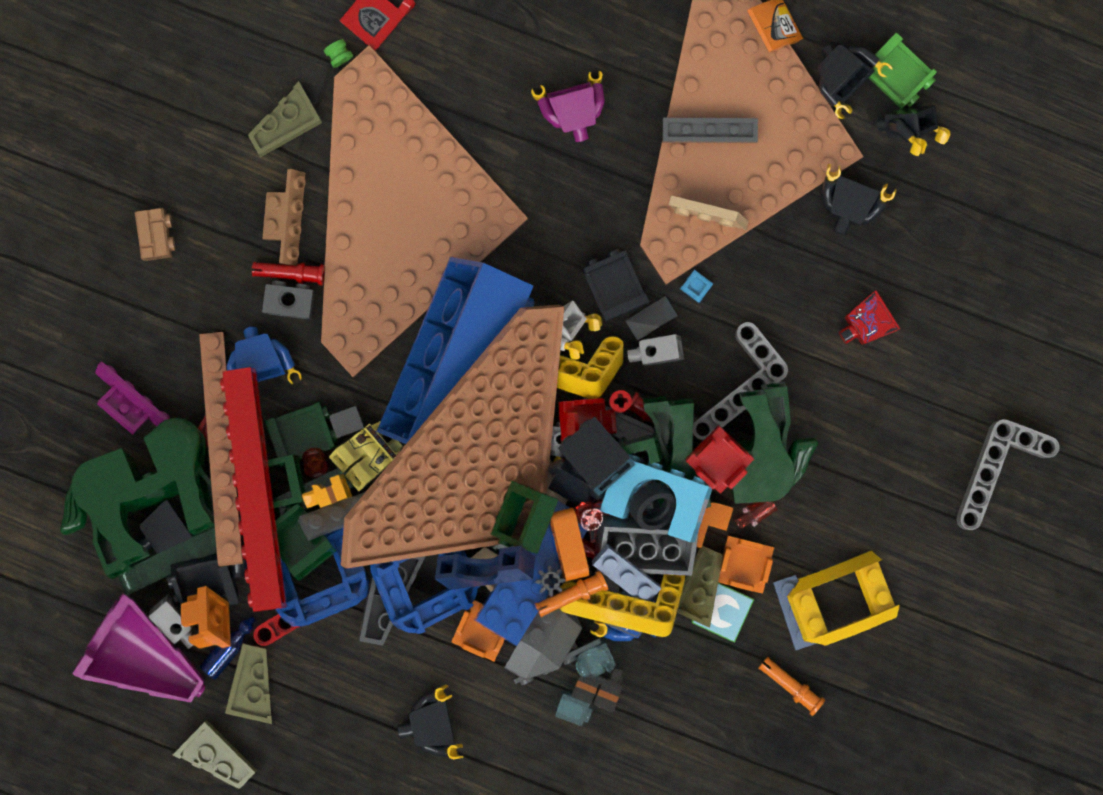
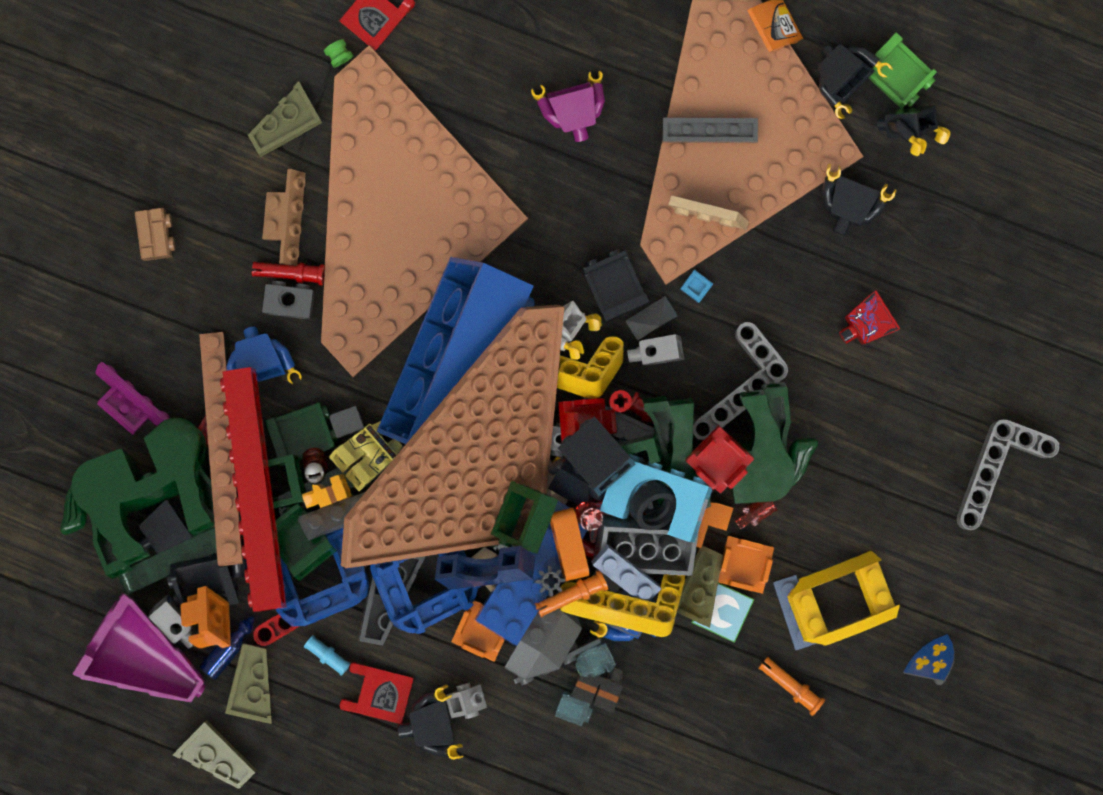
(314, 468): none -> white hinge
(327, 655): none -> medium azure pin
(381, 695): none -> red flag
(470, 700): none -> light grey brick
(933, 660): none -> blue shield

